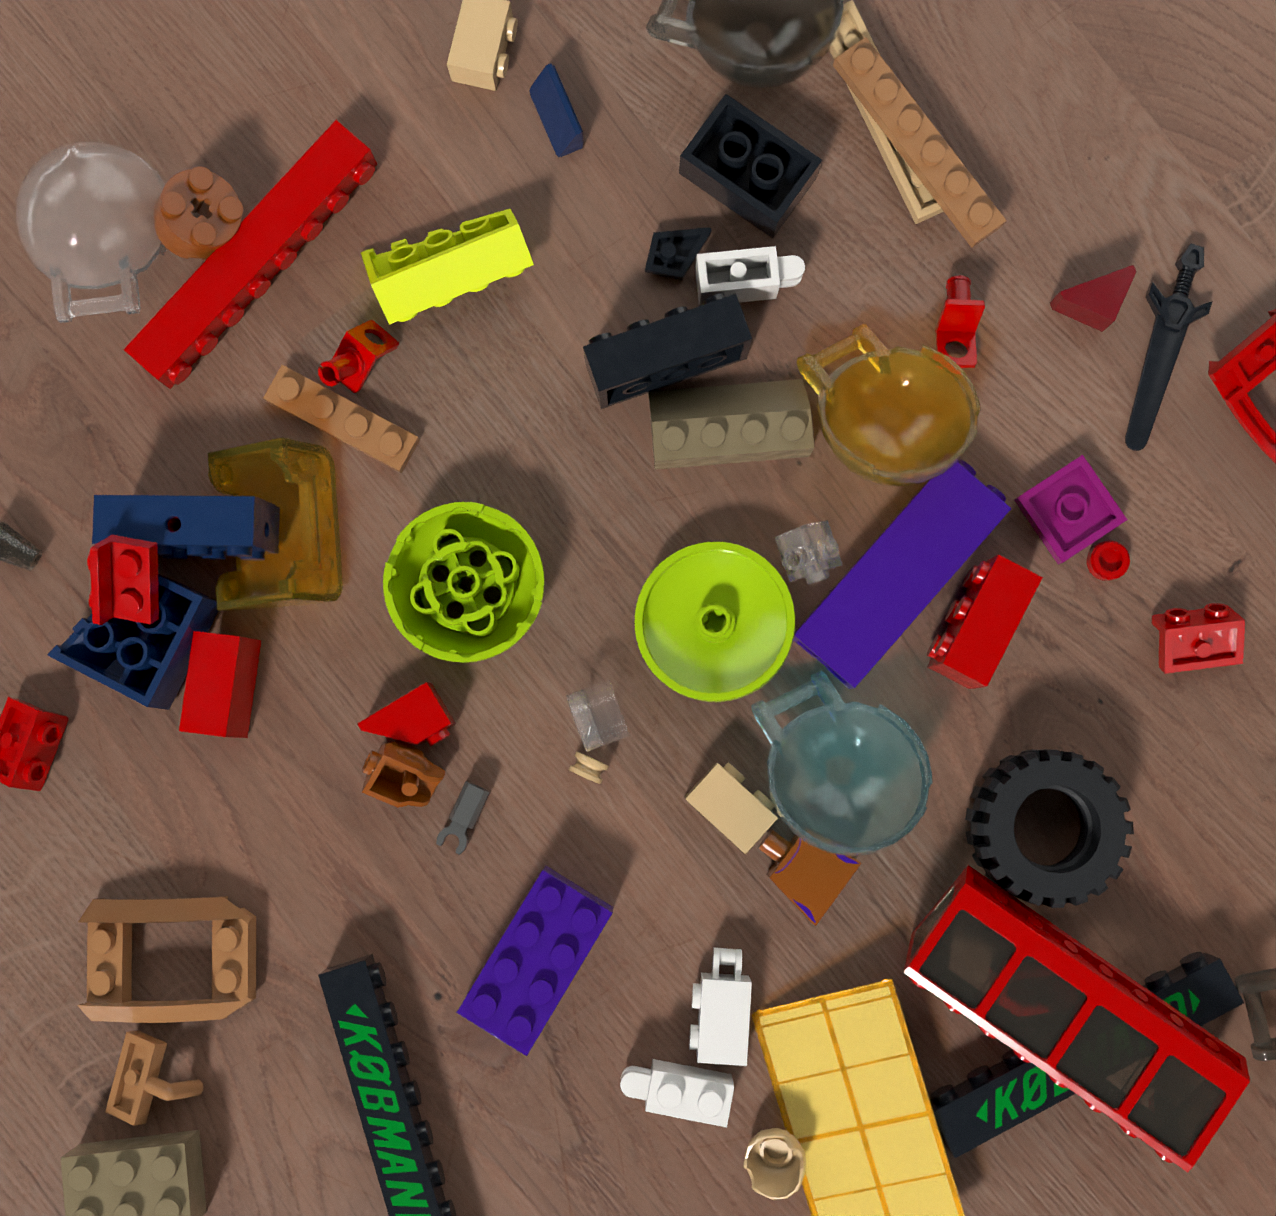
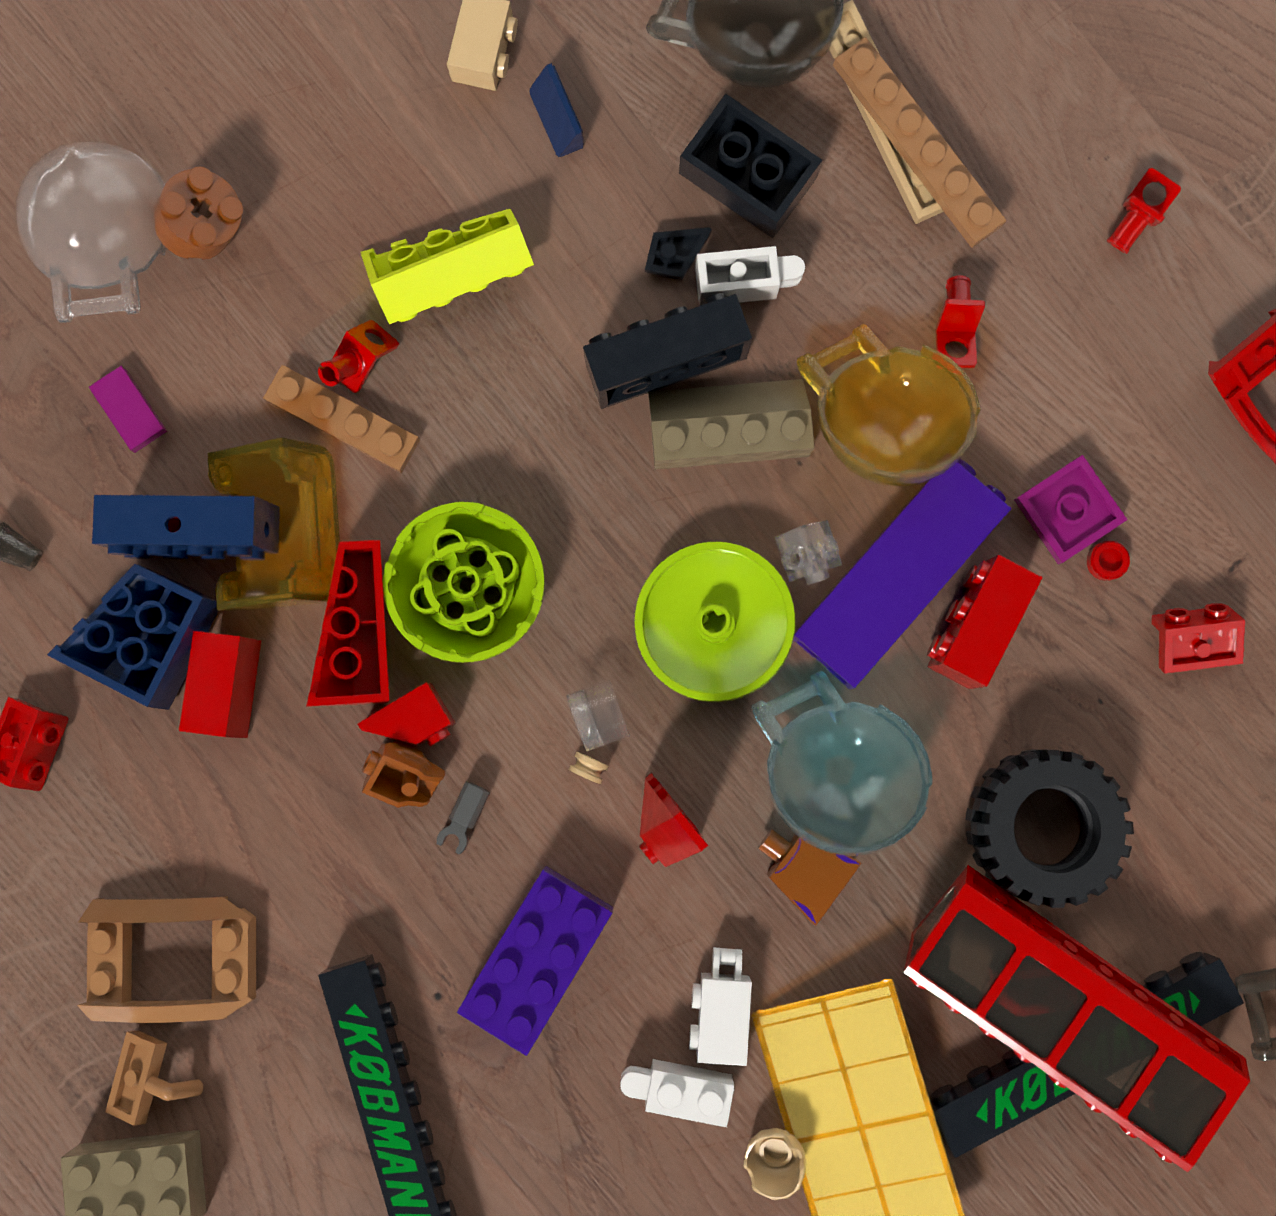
(124, 580): red bracket -> none
(128, 409): none -> magenta tile
(259, 249): red brick -> none
(352, 641): none -> red wedge
(665, 827): none -> red wedge
(731, 806): tan brick -> none
(1097, 300): dark red slope -> none
(1140, 213): none -> red bracket
(1168, 333): black sword -> none

